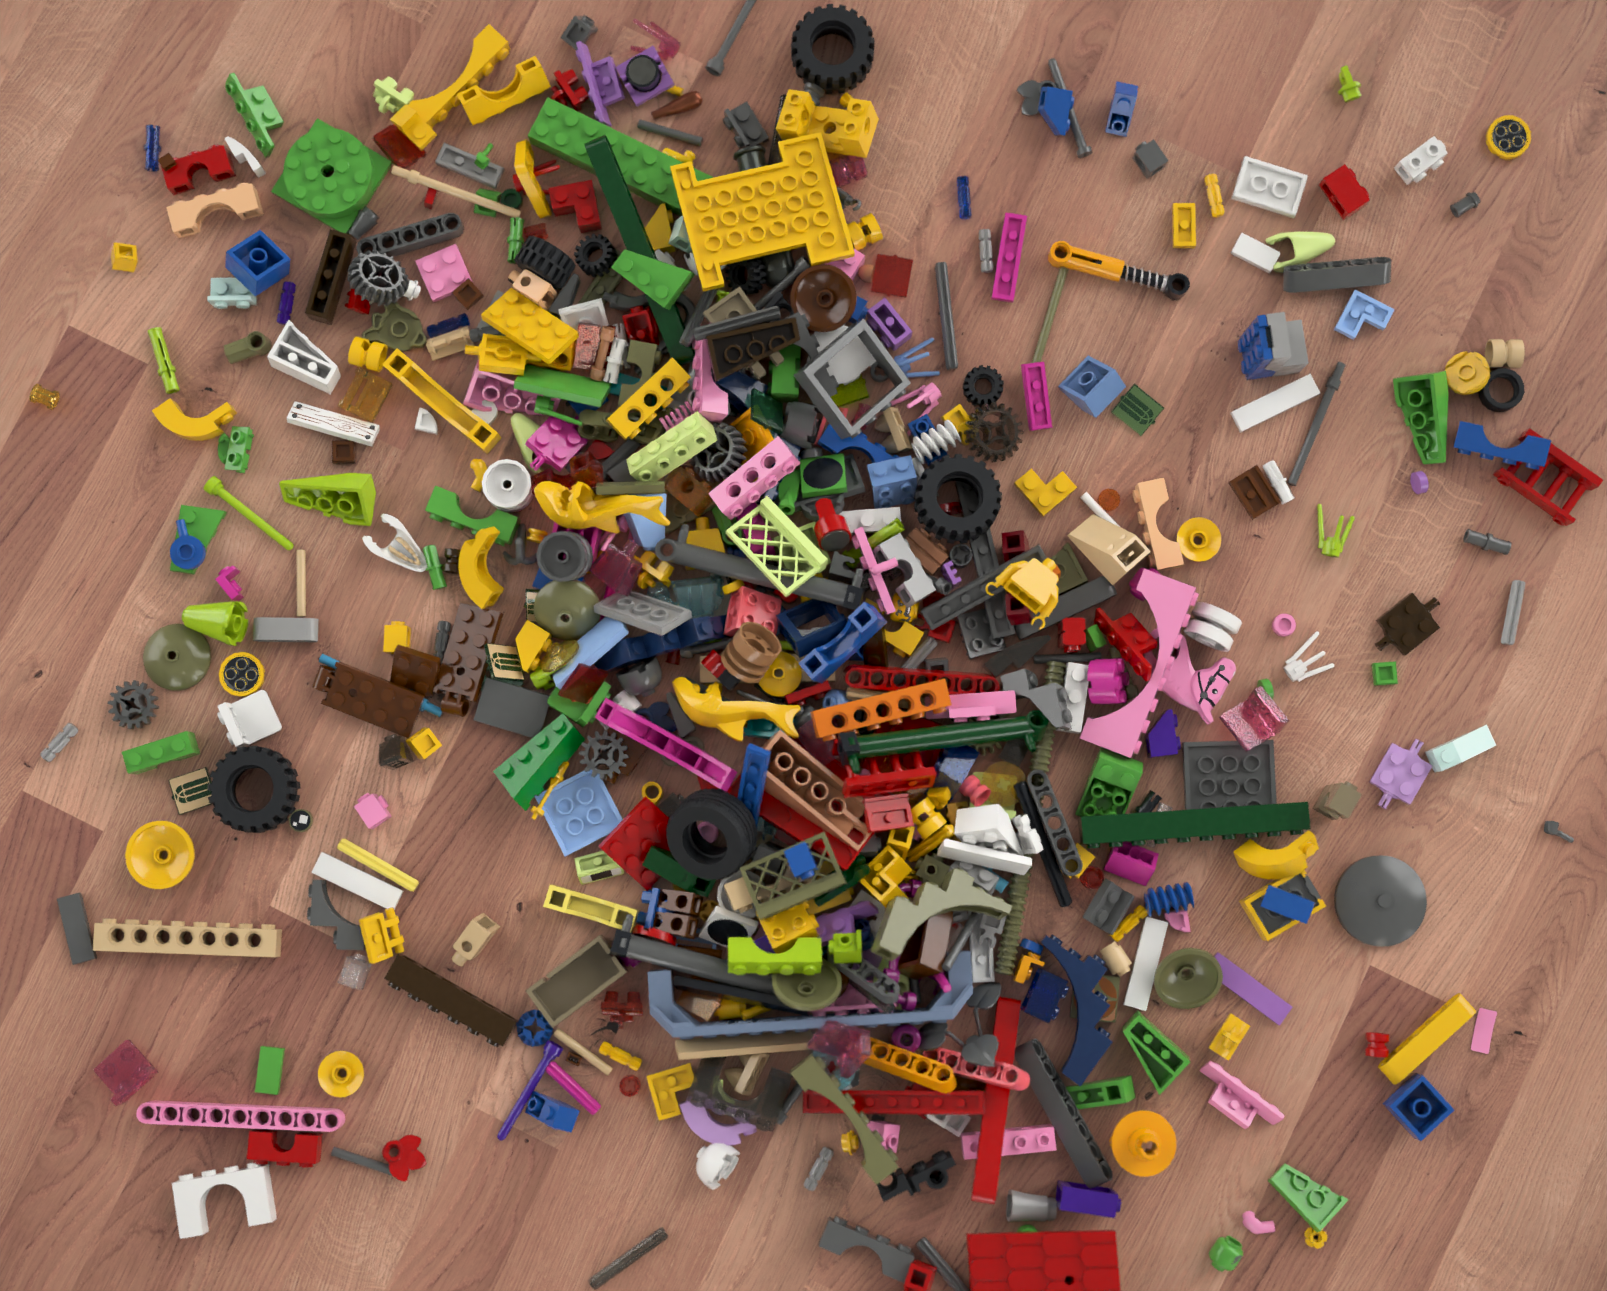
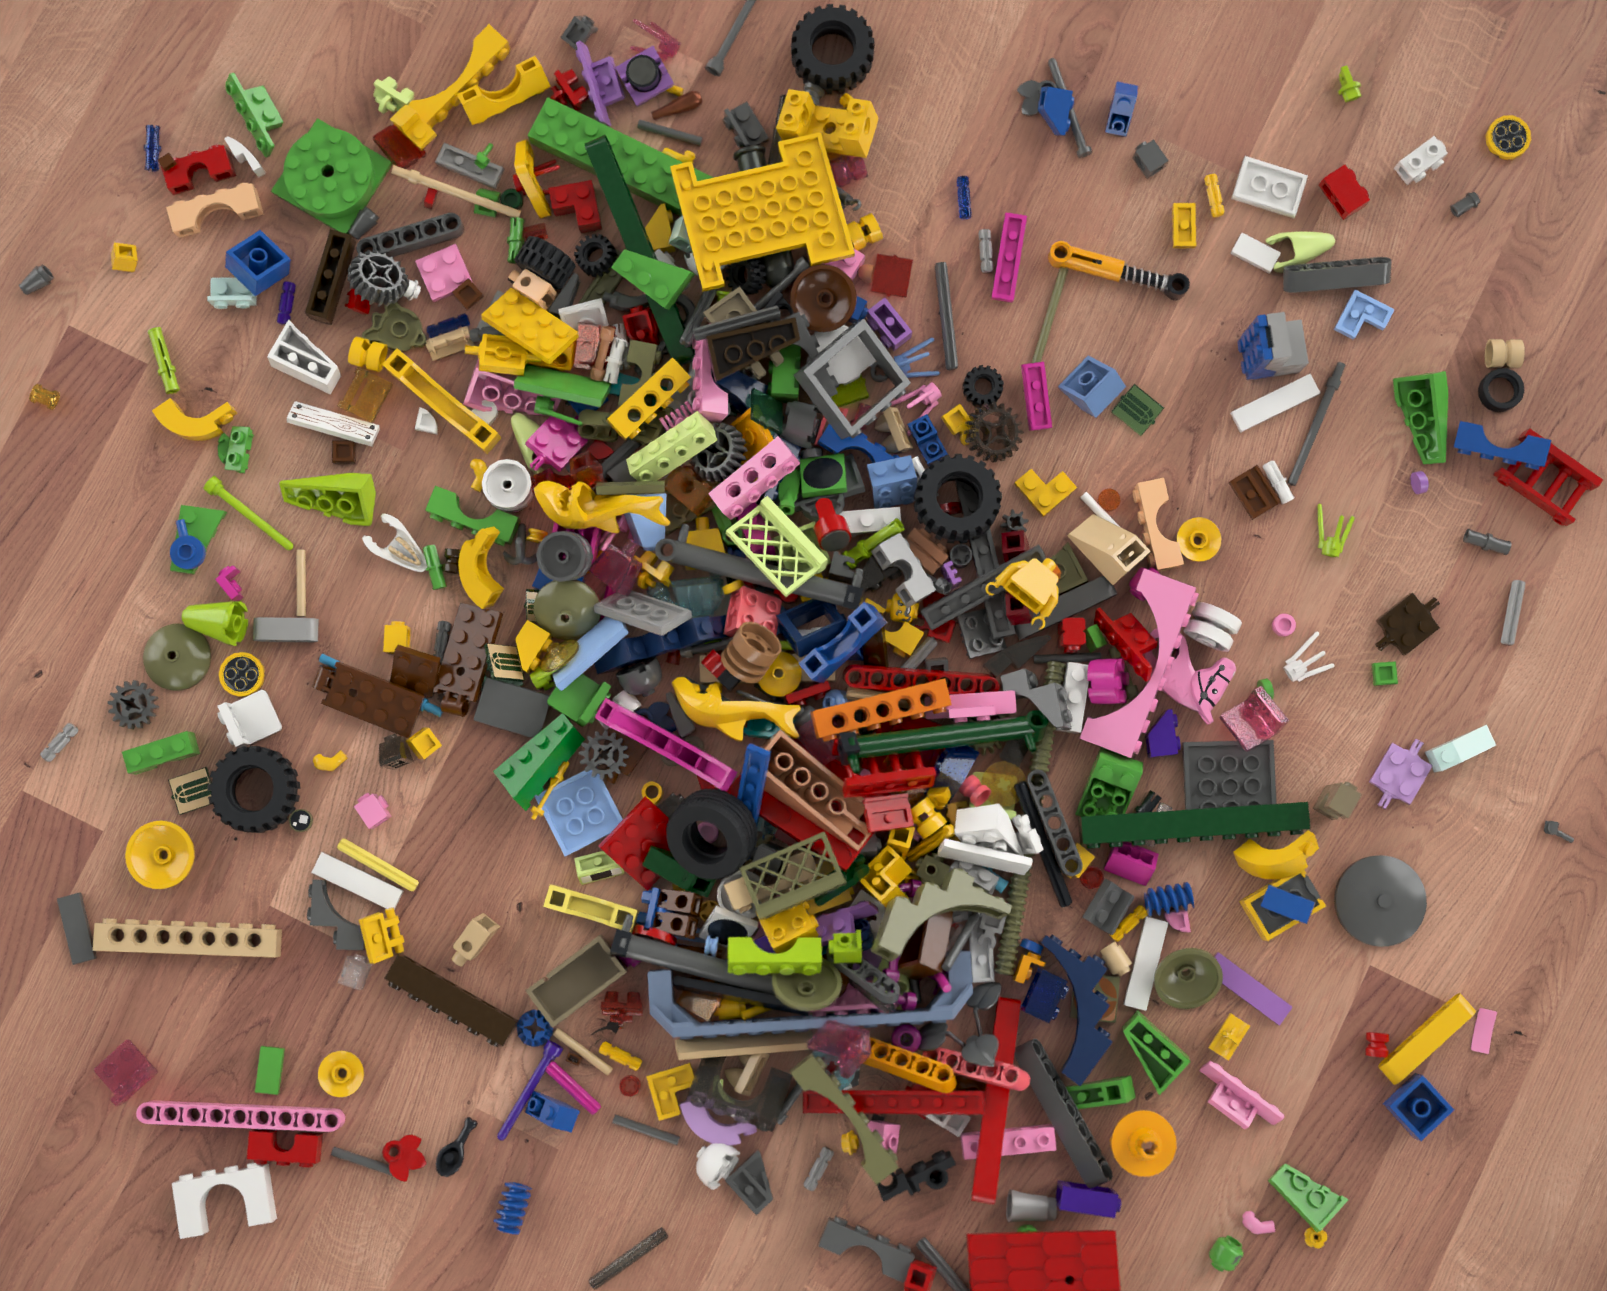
(36, 279): none -> dark grey cone
(245, 347): olive piece -> none
(327, 763): none -> yellow arm
(452, 1155): none -> black piece
(512, 1207): none -> blue piece
(583, 683): clear red piece -> none
(645, 1129): none -> dark grey bar
(711, 946): none -> light blue bush
(751, 1183): none -> dark grey wing
(801, 861): blue brick -> none
(868, 562): bright pink plate -> none
(935, 440): white piece -> none
(1012, 517): none -> dark grey gear
(1467, 373): yellow tile -> none

